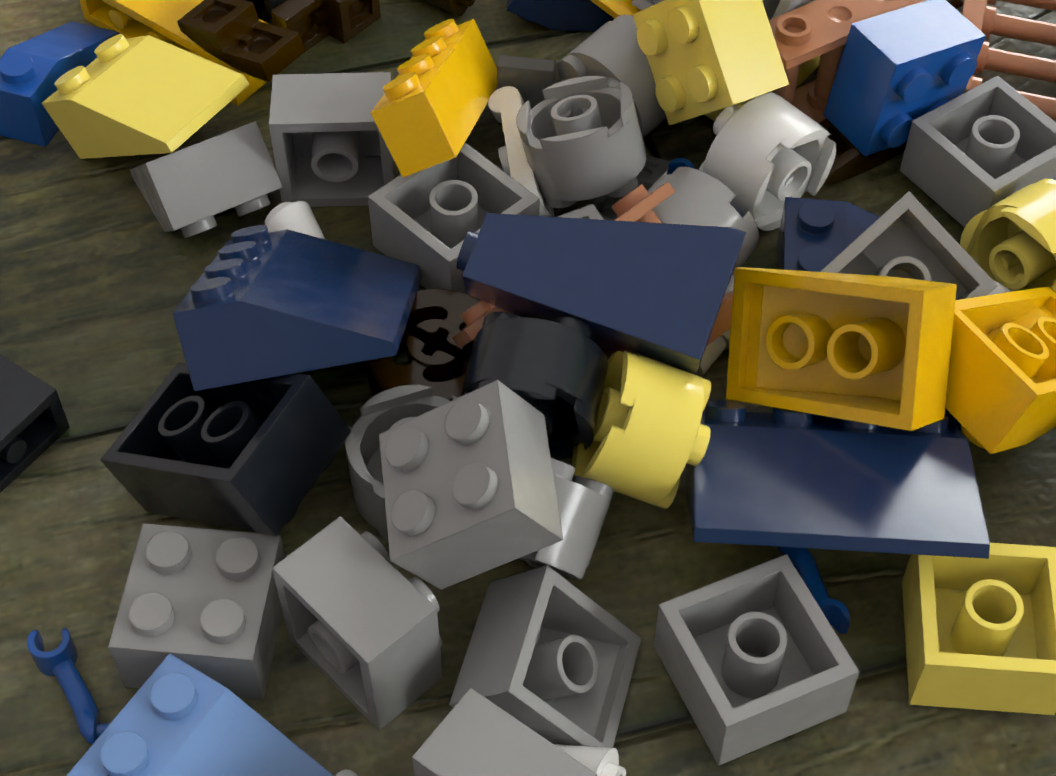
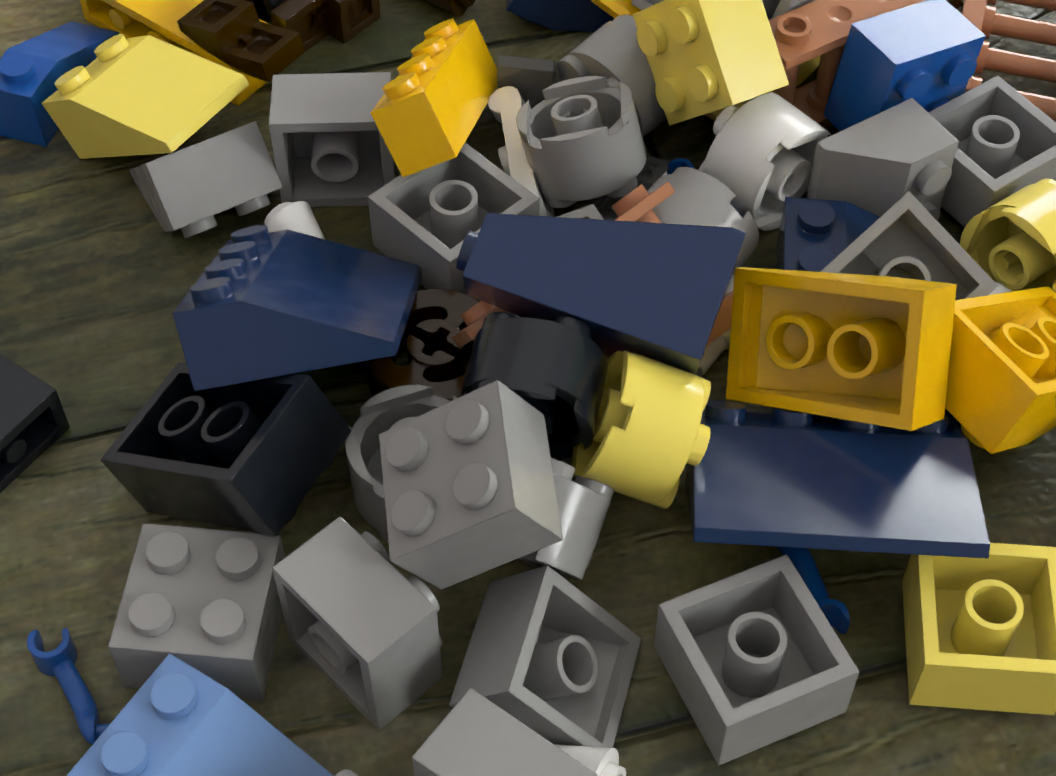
(884, 160): none -> light grey slope

